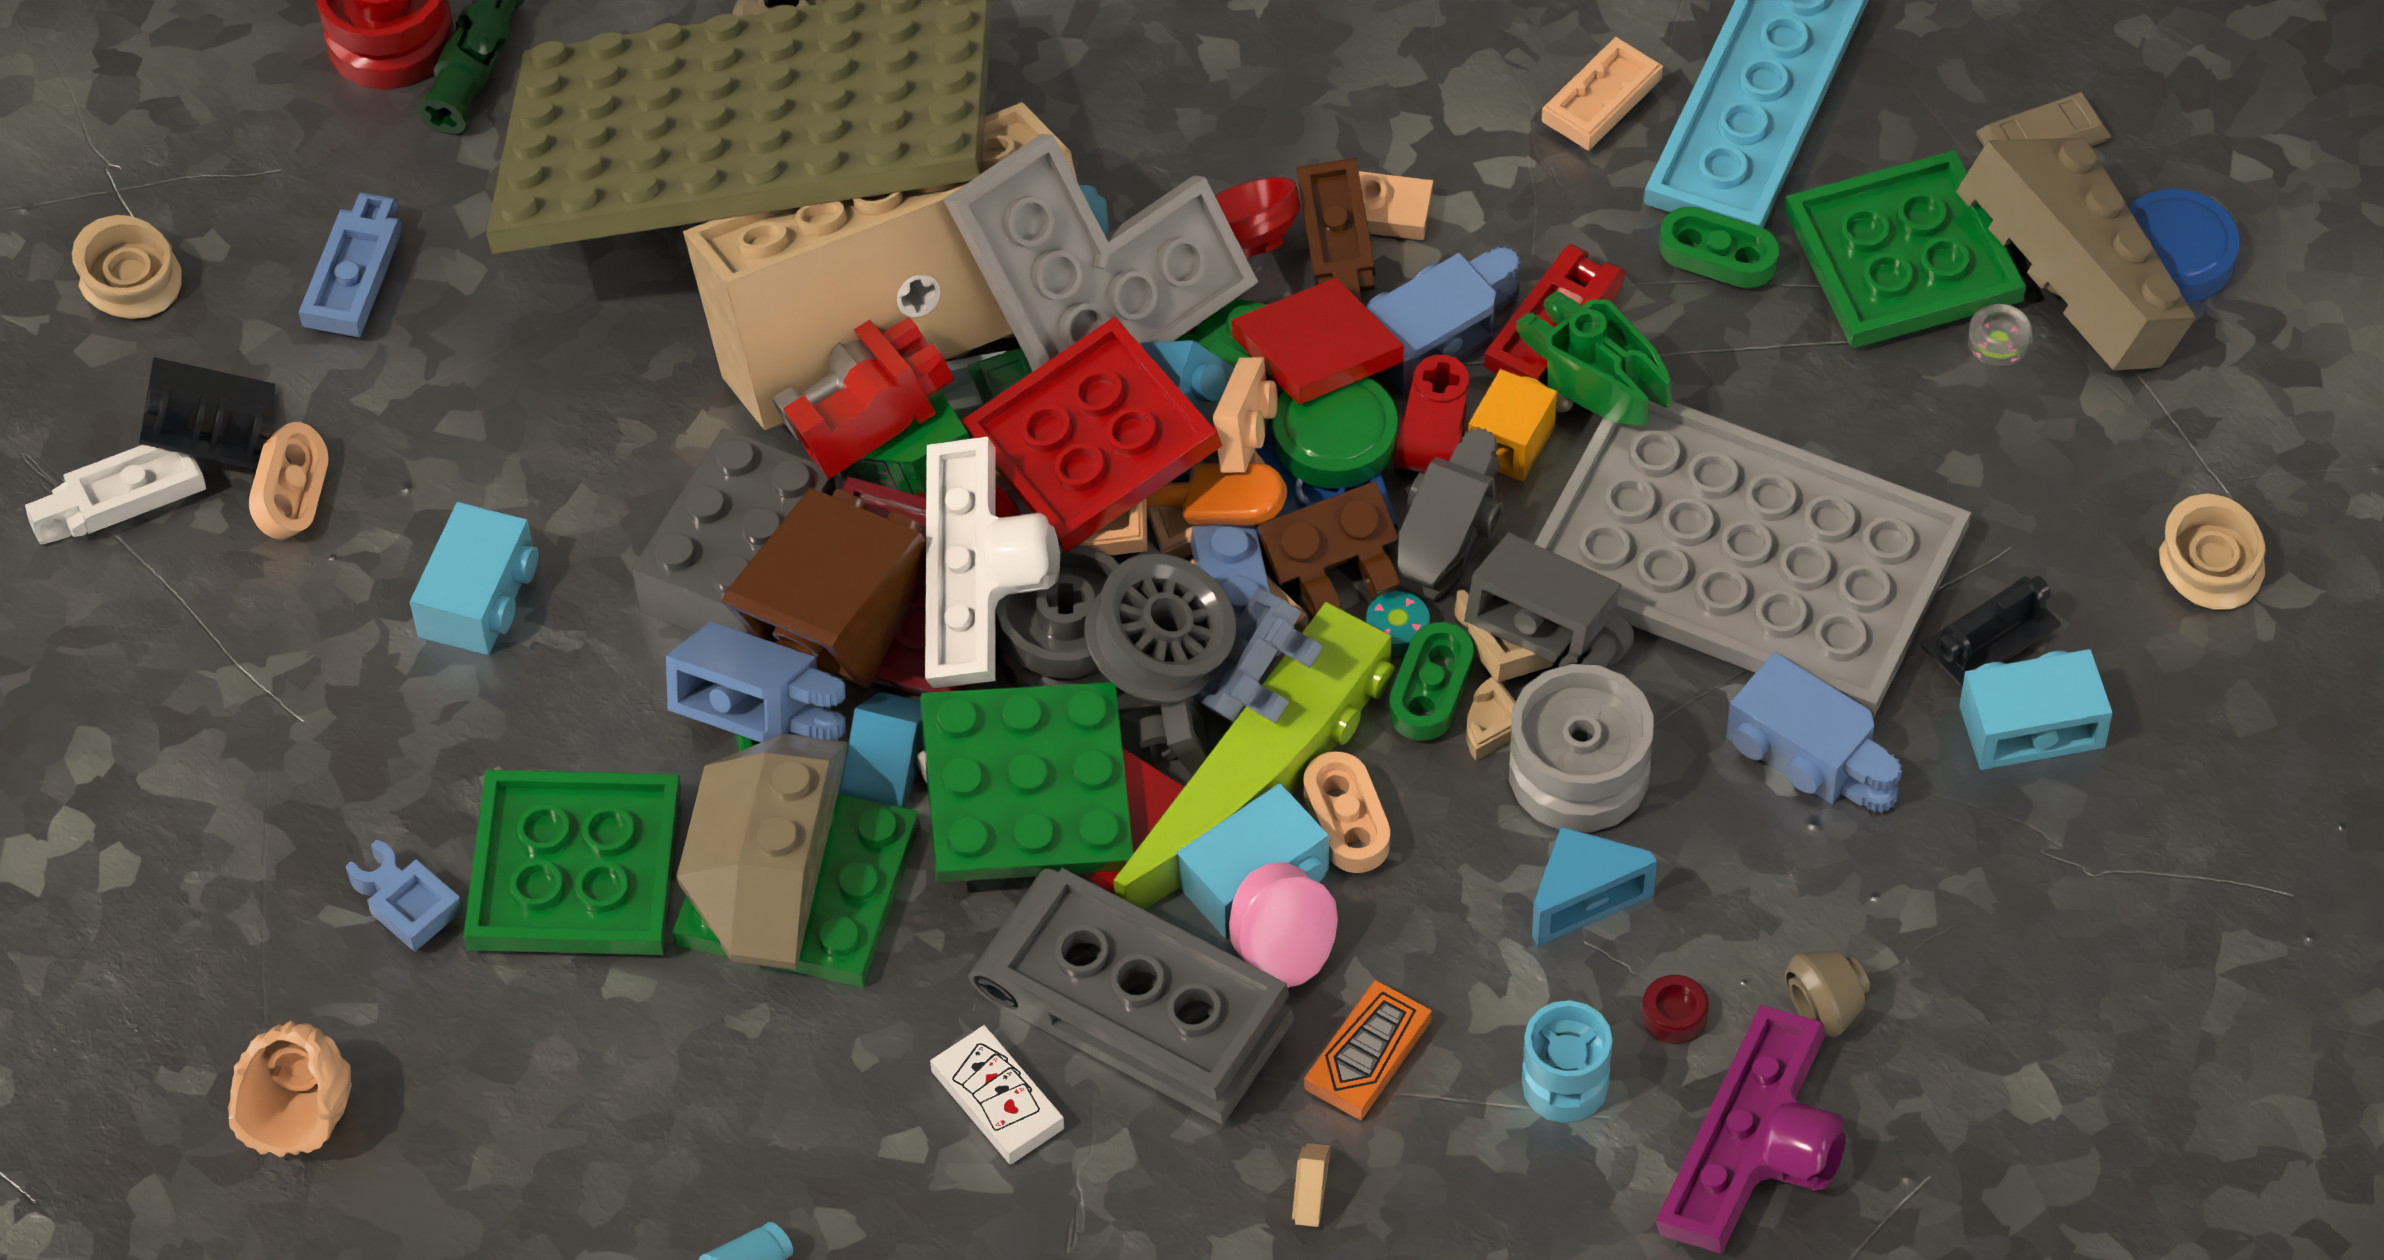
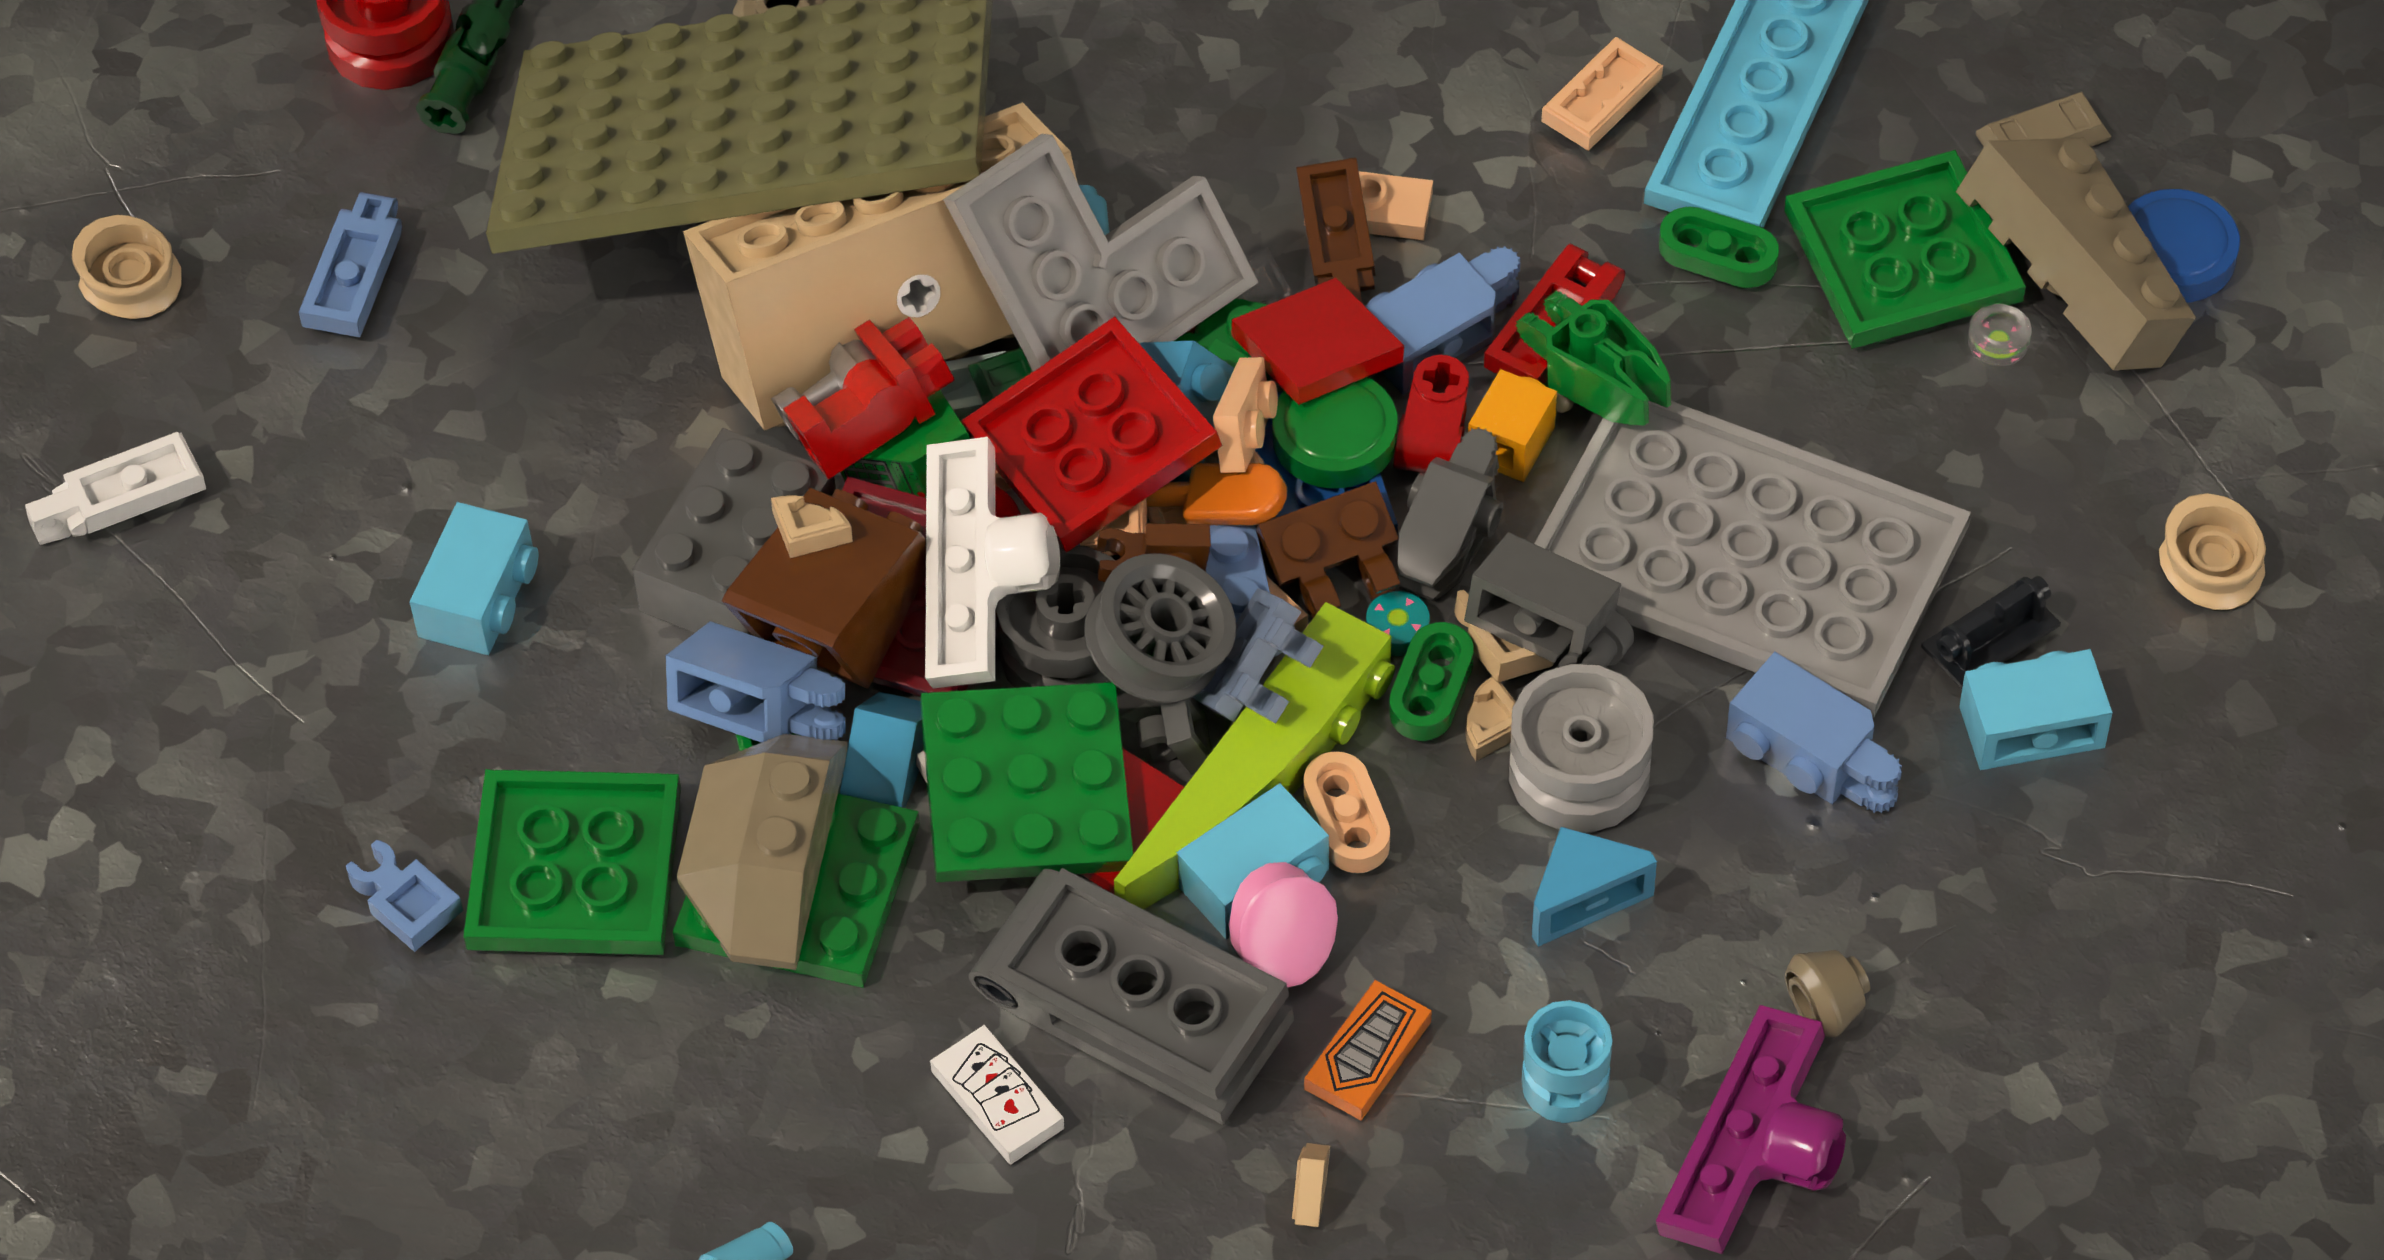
(207, 413): black hinge -> none
(285, 493): light nougat plate -> none
(288, 1090): light nougat hair -> none
(809, 526): none -> tan tile
(1179, 540): none -> reddish brown plate
(1260, 212): red piece -> none
(1675, 1009): dark red tile -> none

